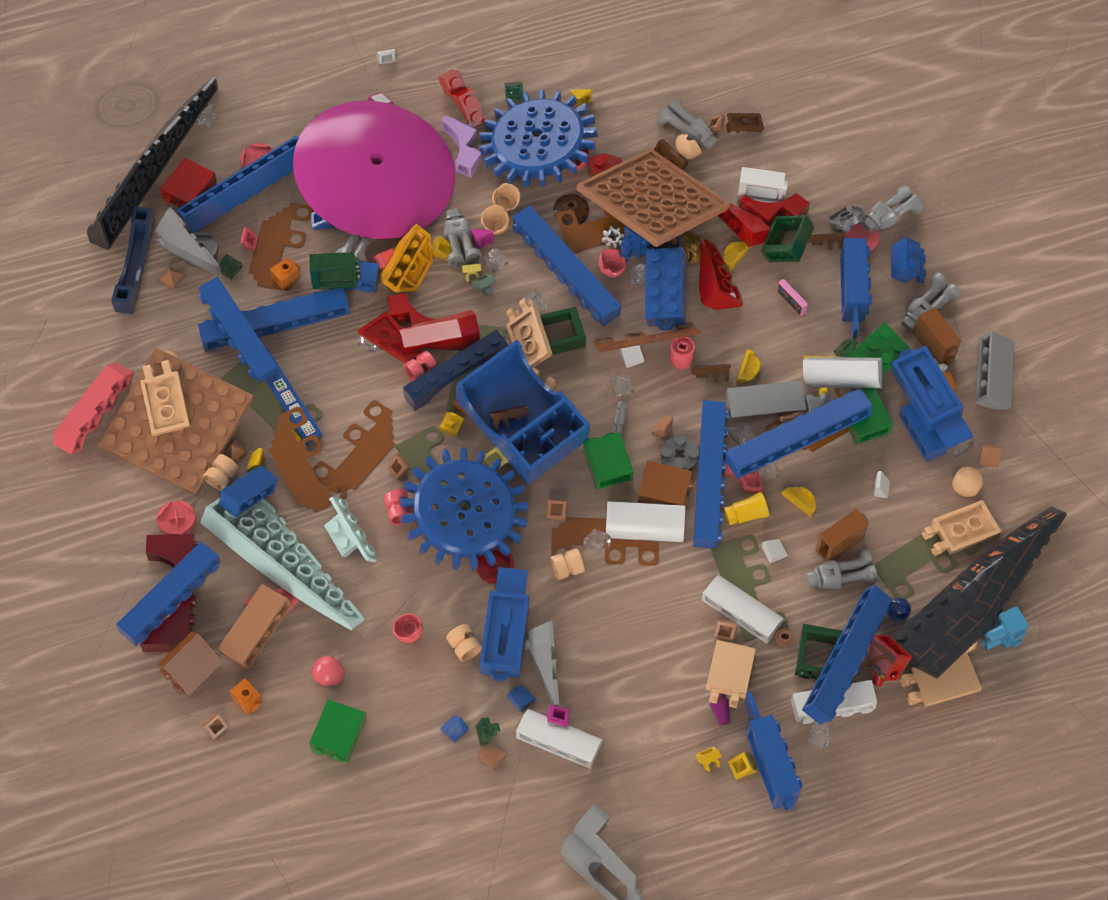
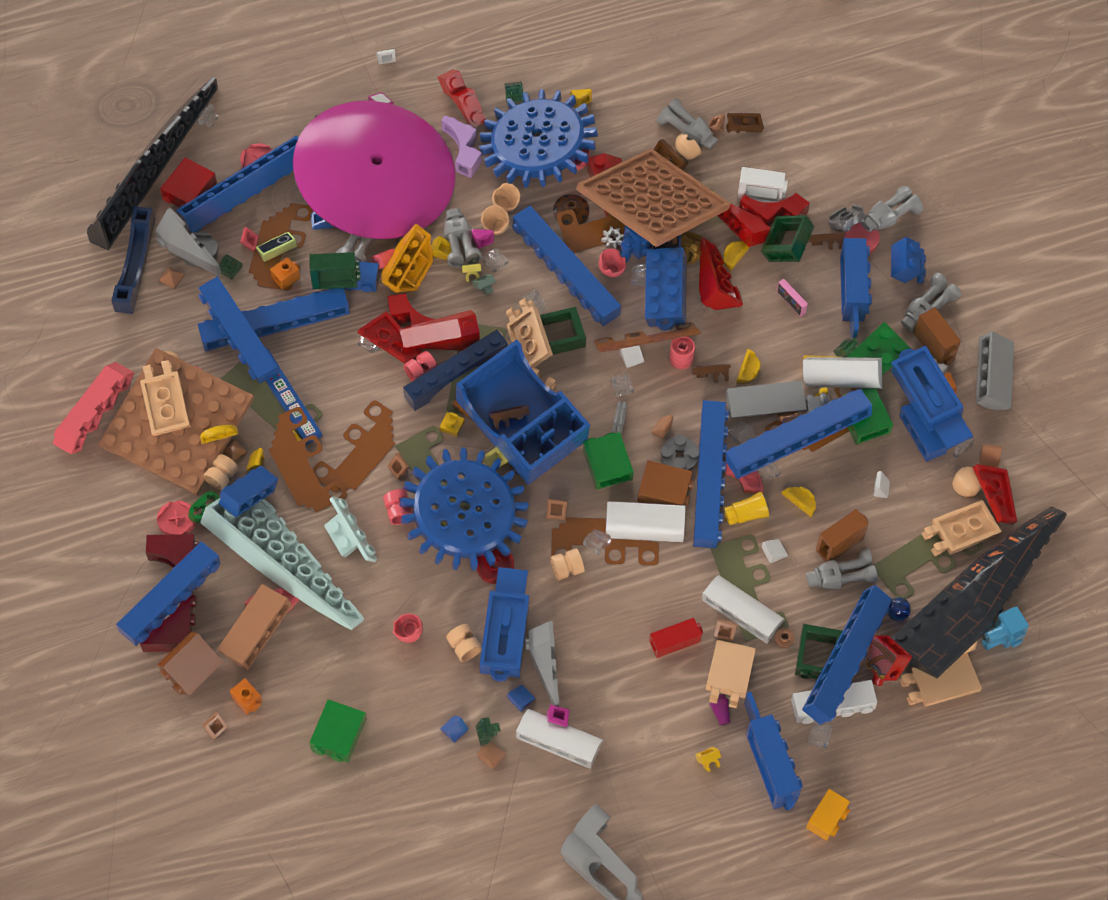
(201, 504): none -> green beam
(217, 433): none -> yellow tile
(276, 246): none -> slope
(328, 671): coral hair -> none
(675, 637): none -> red brick
(742, 765): yellow slope -> none
(828, 814): none -> light orange brick
(997, 491): none -> red wing

